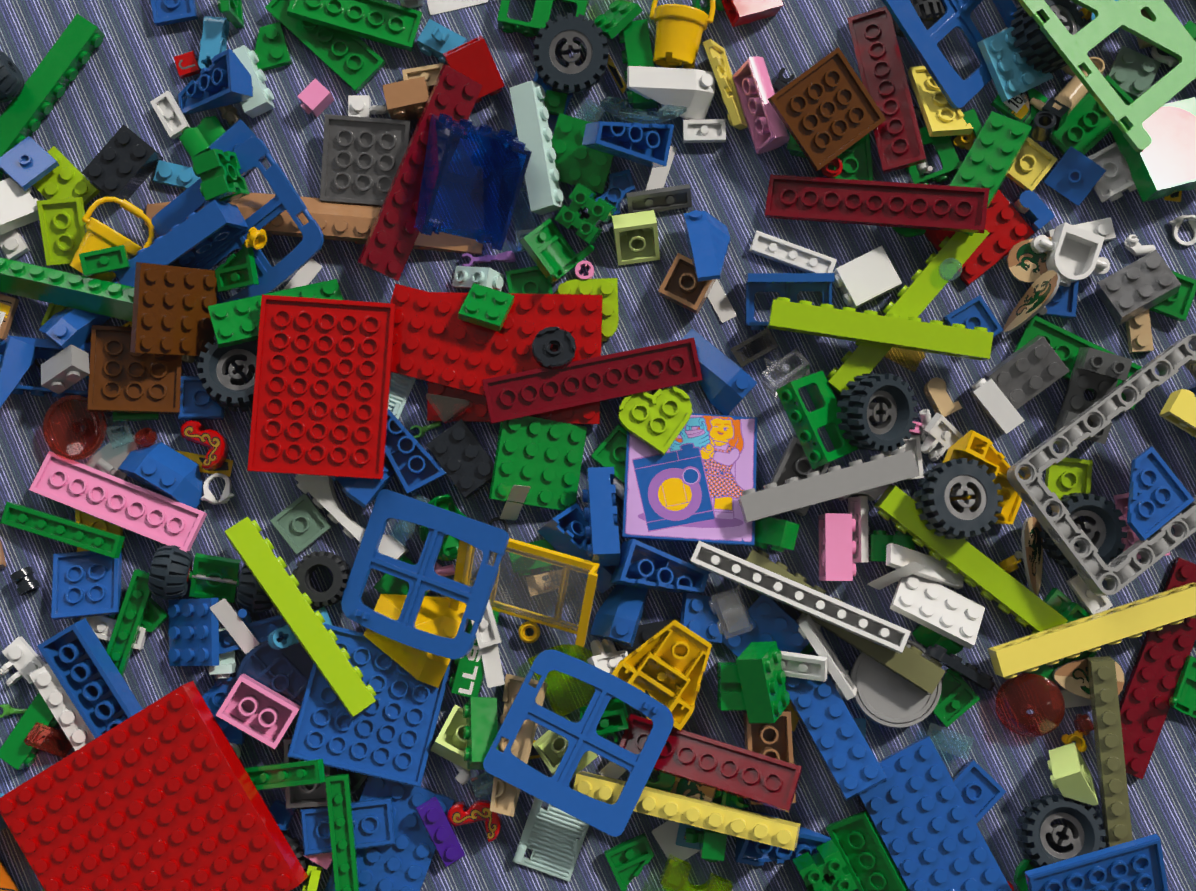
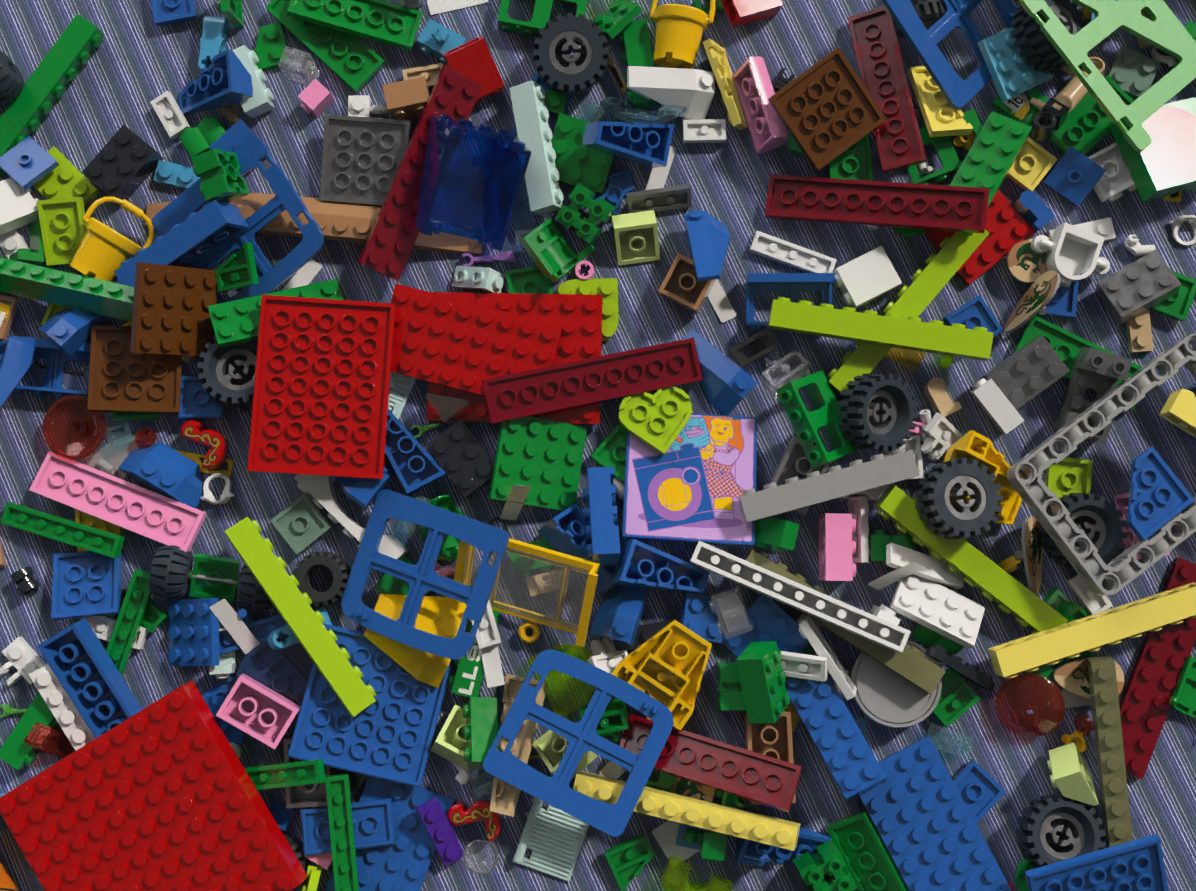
(36, 253): none -> green bracket
(65, 369): light grey brick -> none
(104, 260): green plate -> none
(187, 64): red tile -> none
(256, 238): yellow plate -> none
(298, 66): none -> clear brick
(480, 856): none -> clear hair
(486, 307): green plate -> none
(553, 338): black plate -> none
(838, 168): red plate -> none
(885, 613): none -> white plate
(945, 361): none -> clear neon green hand
(950, 269): clear light blue tile -> none

